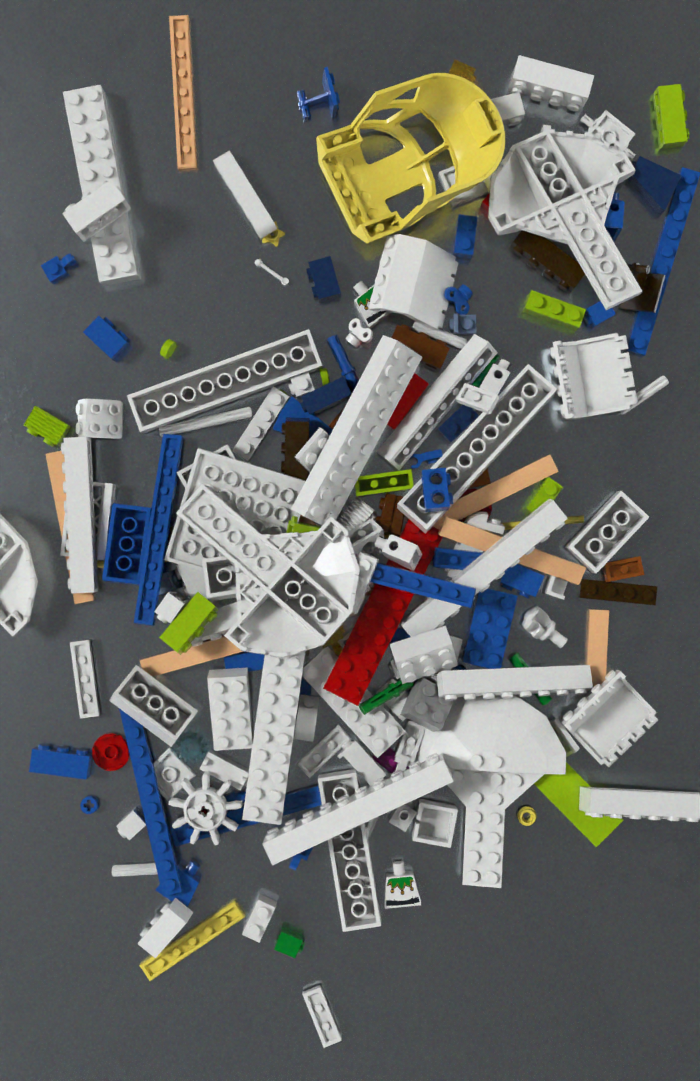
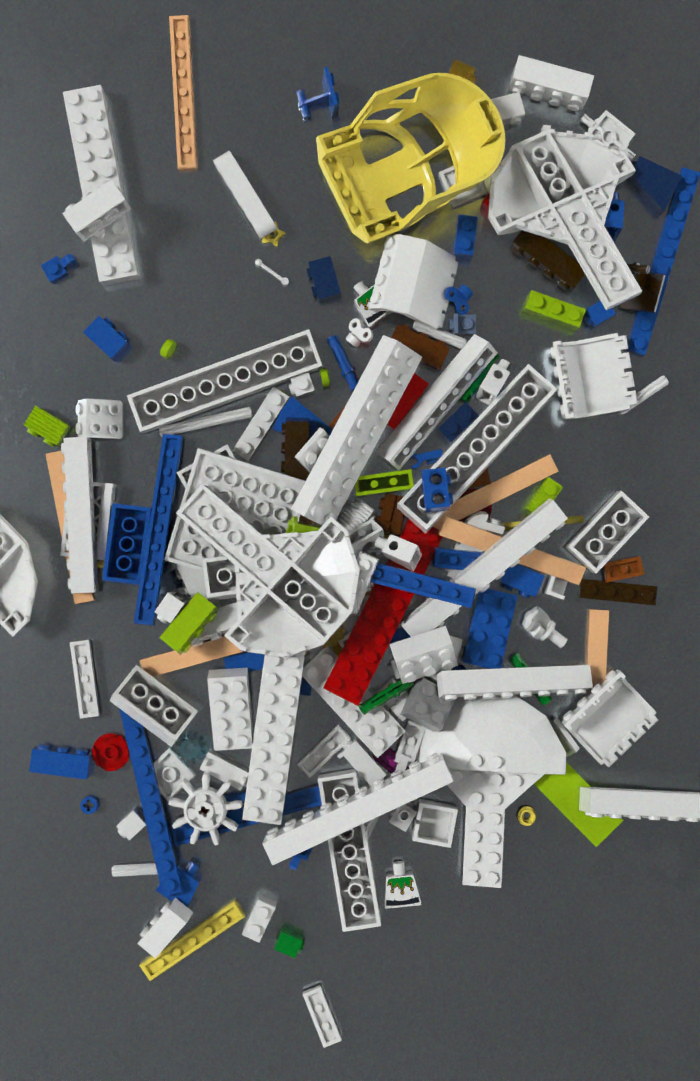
(306, 718): white brick -> none
(326, 396): dark blue slope -> none
(477, 398): white plate -> none
(671, 116): lime brick -> none

